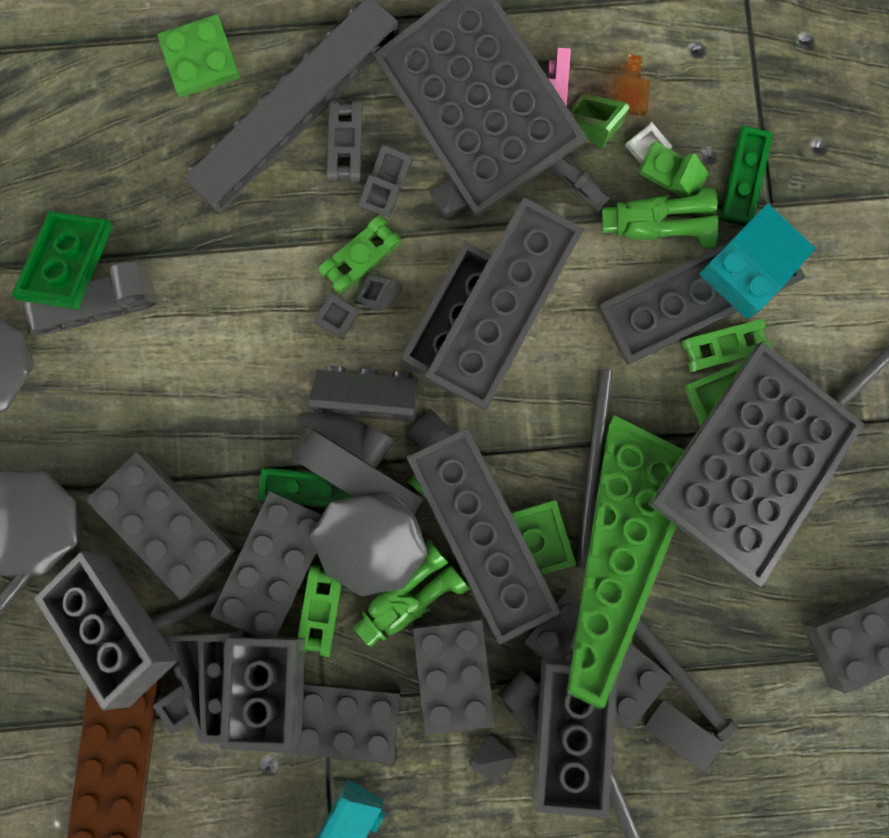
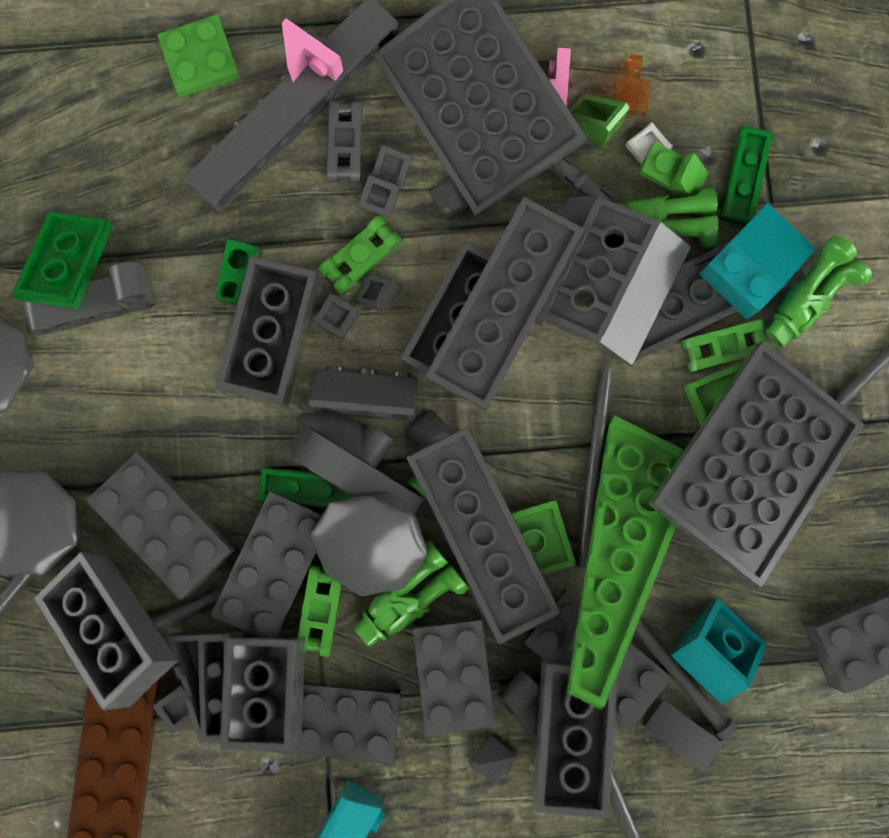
(234, 269): none -> green leg
(268, 331): none -> dark grey brick
(305, 50): none -> bright pink slope
(625, 280): none -> dark grey slope
(720, 652): none -> teal slope
(803, 305): none -> bright green piece

